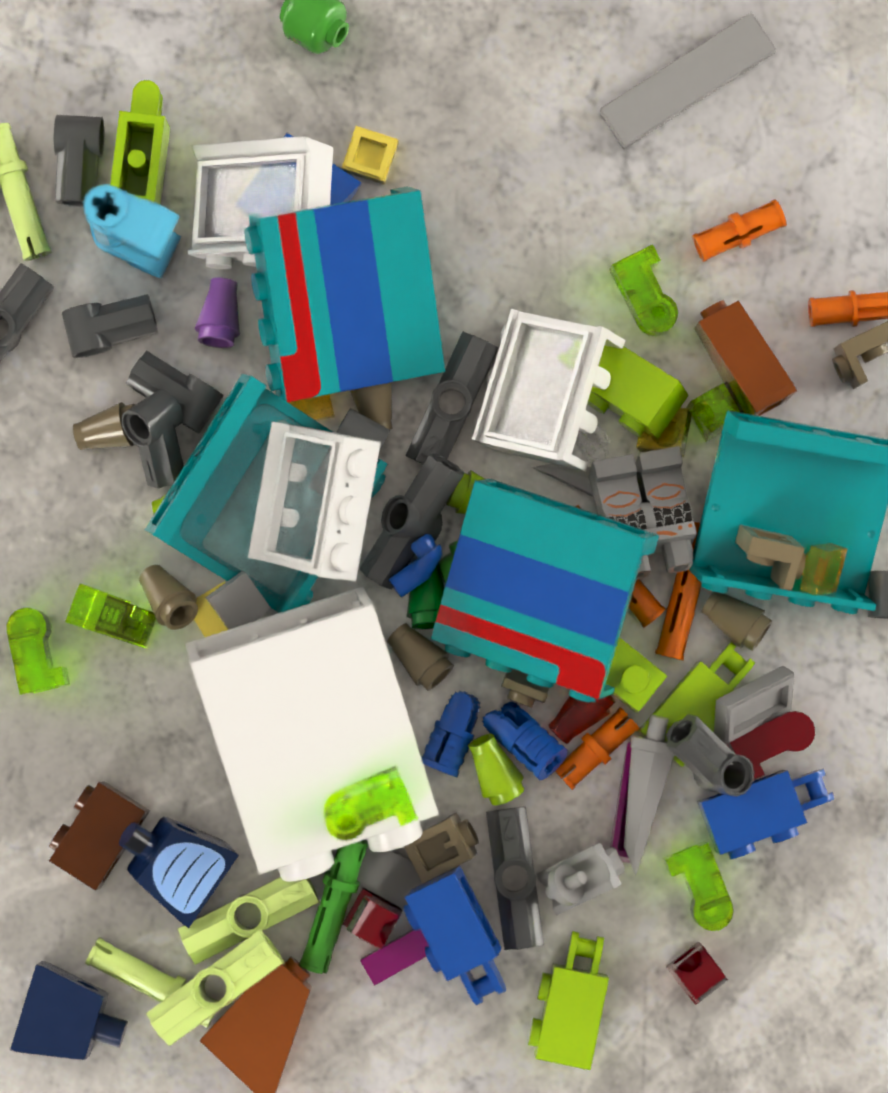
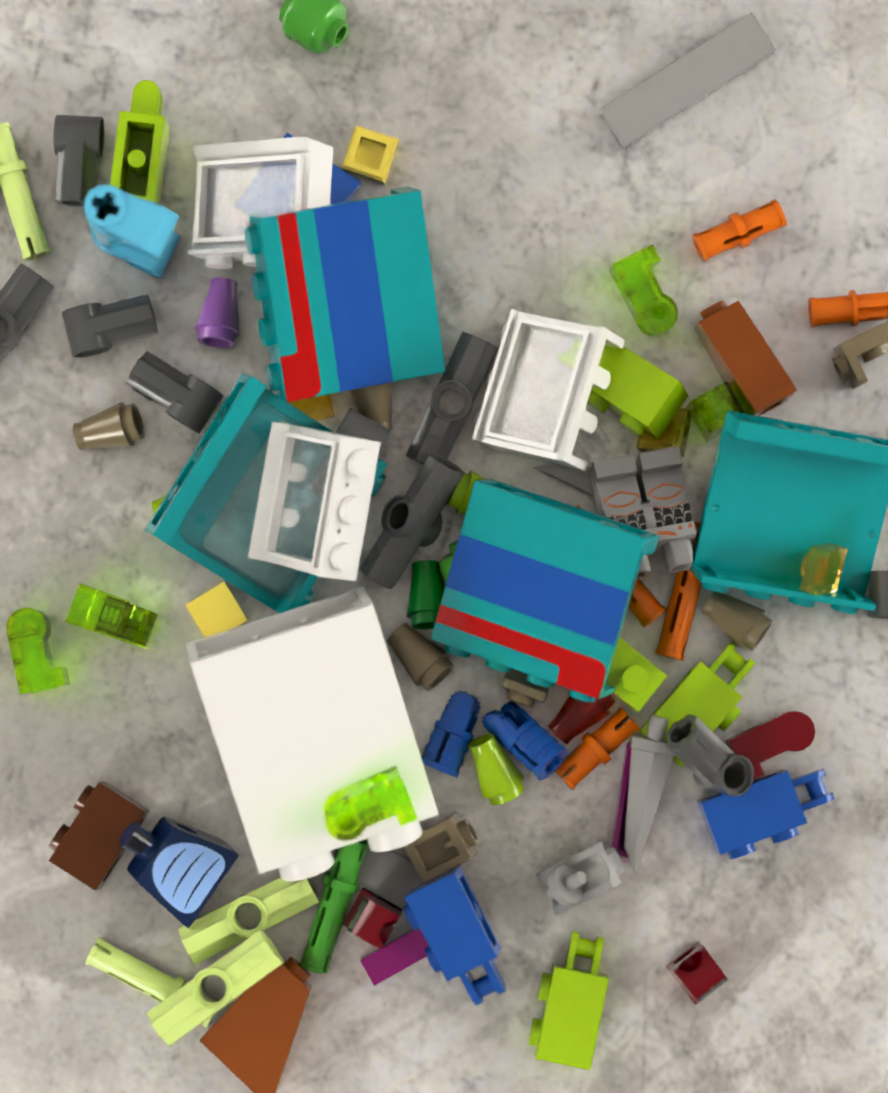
(64, 1016): dark blue torso -> none
(152, 428): dark grey piece -> none
(169, 599): dark tan cone -> none
(238, 601): light grey tile -> none
(421, 569): blue arm -> none
(519, 908): dark grey piece -> none
(710, 899): clear neon green leg -> none
(754, 704): light grey tile -> none
(773, 550): dark tan bracket -> none

